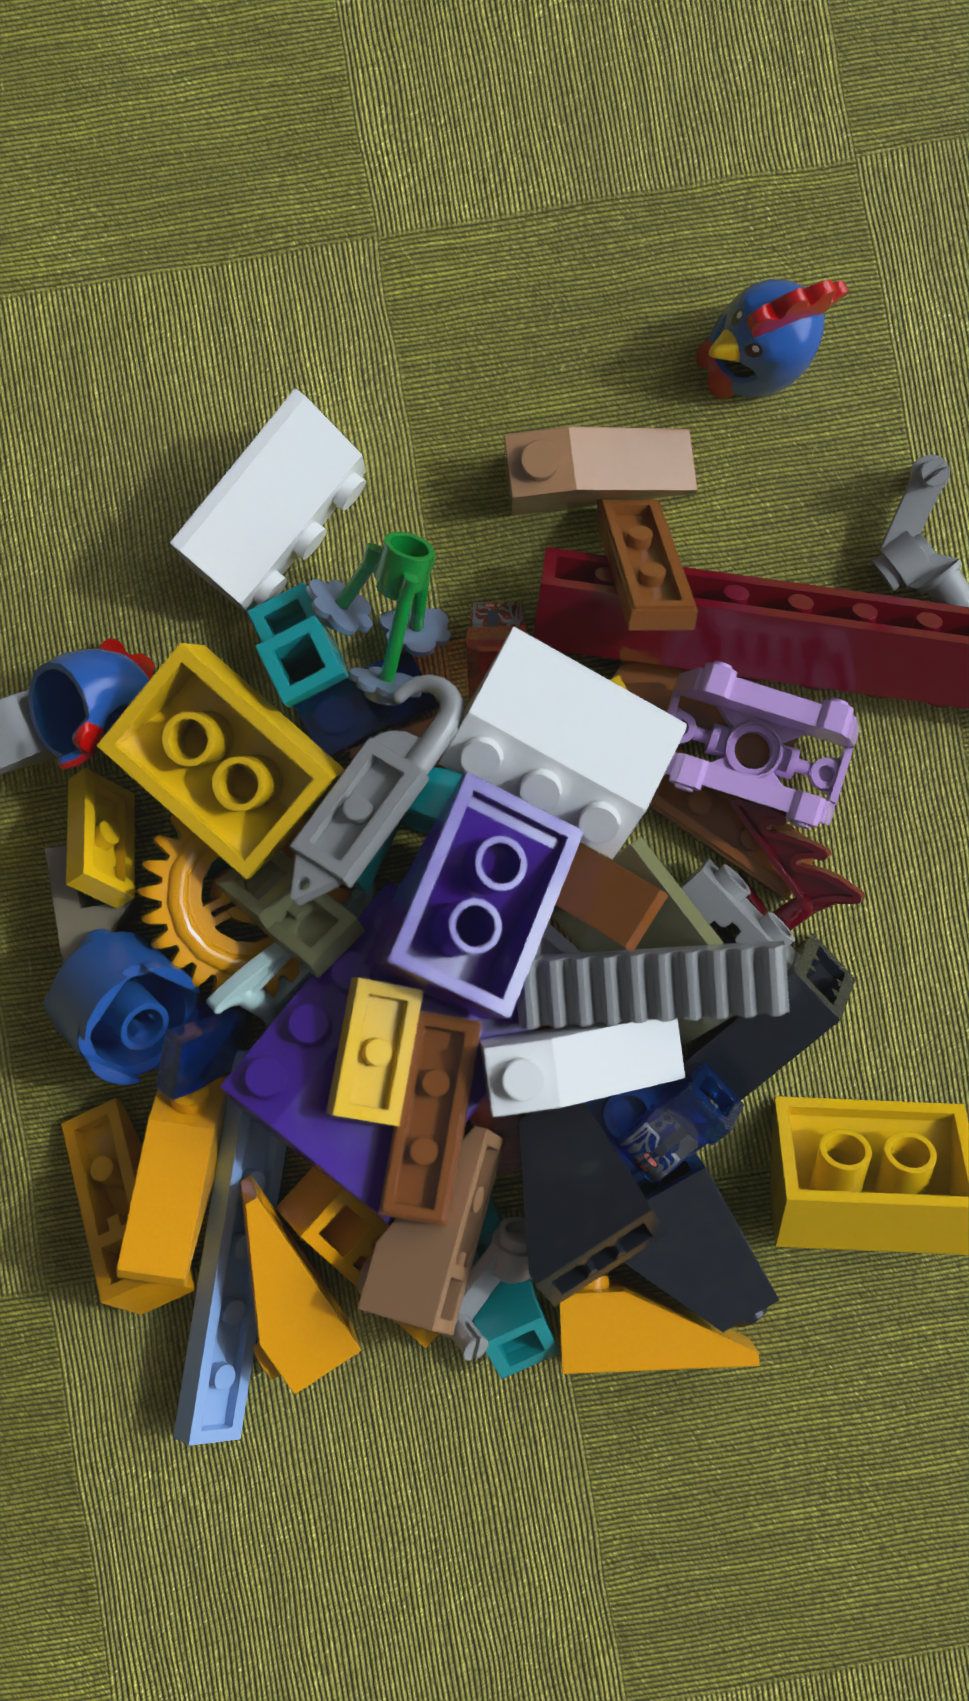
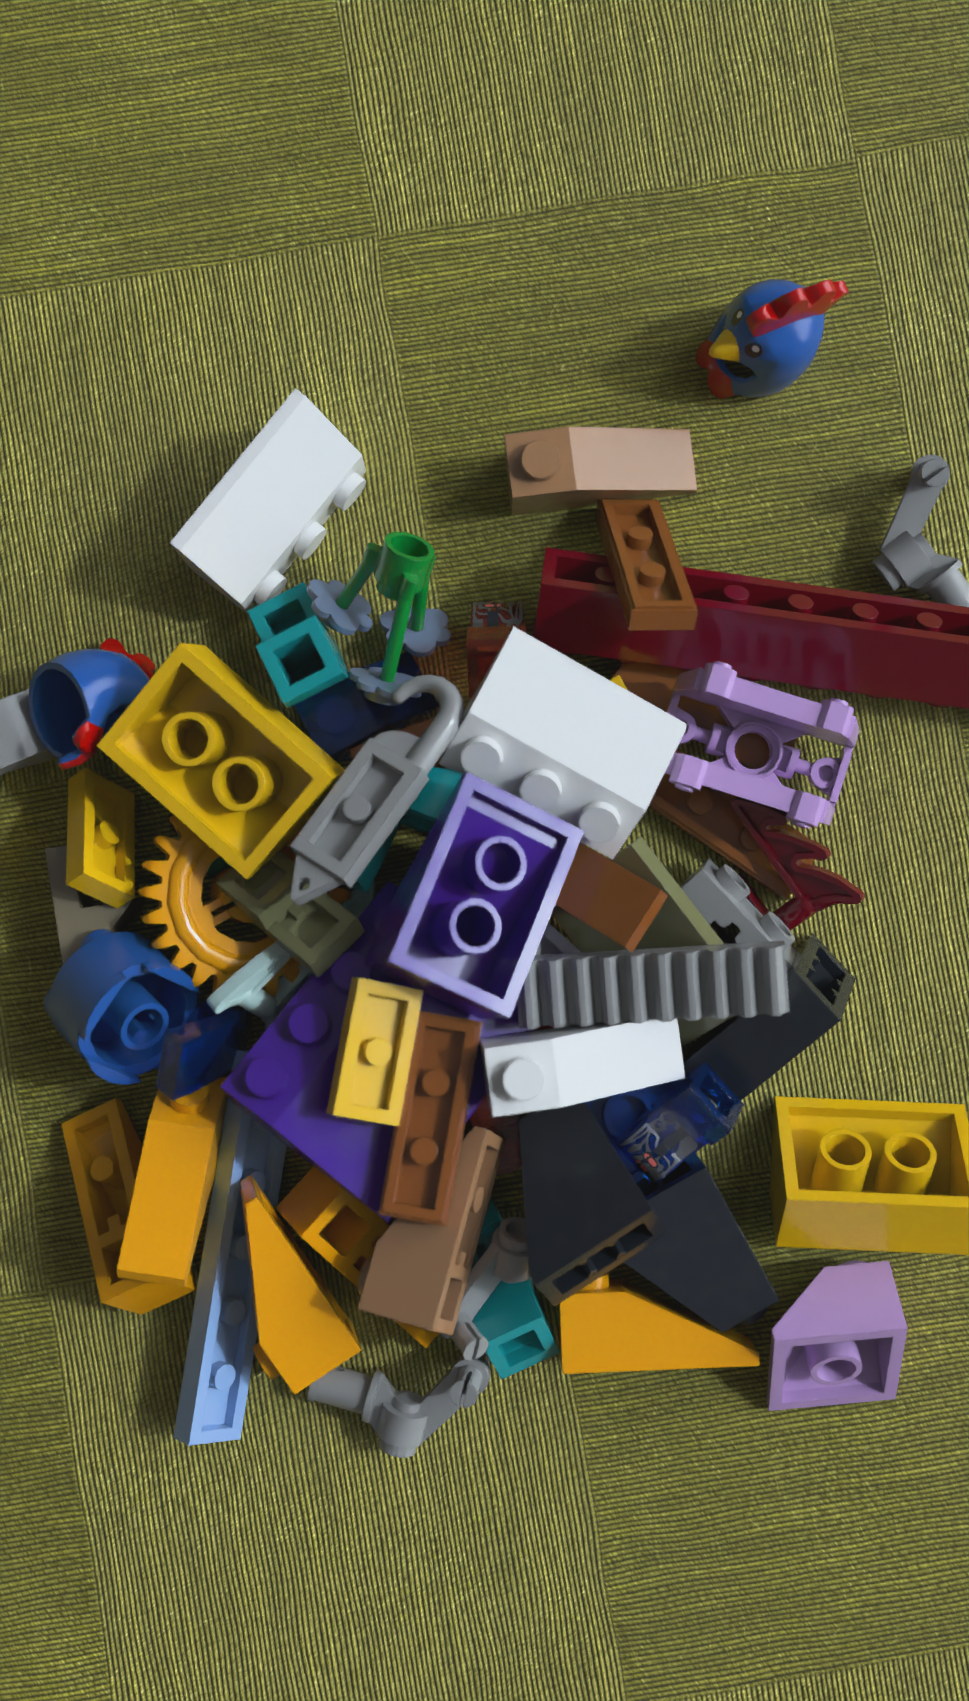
(402, 1416): none -> light grey pin
(839, 1340): none -> lavender slope

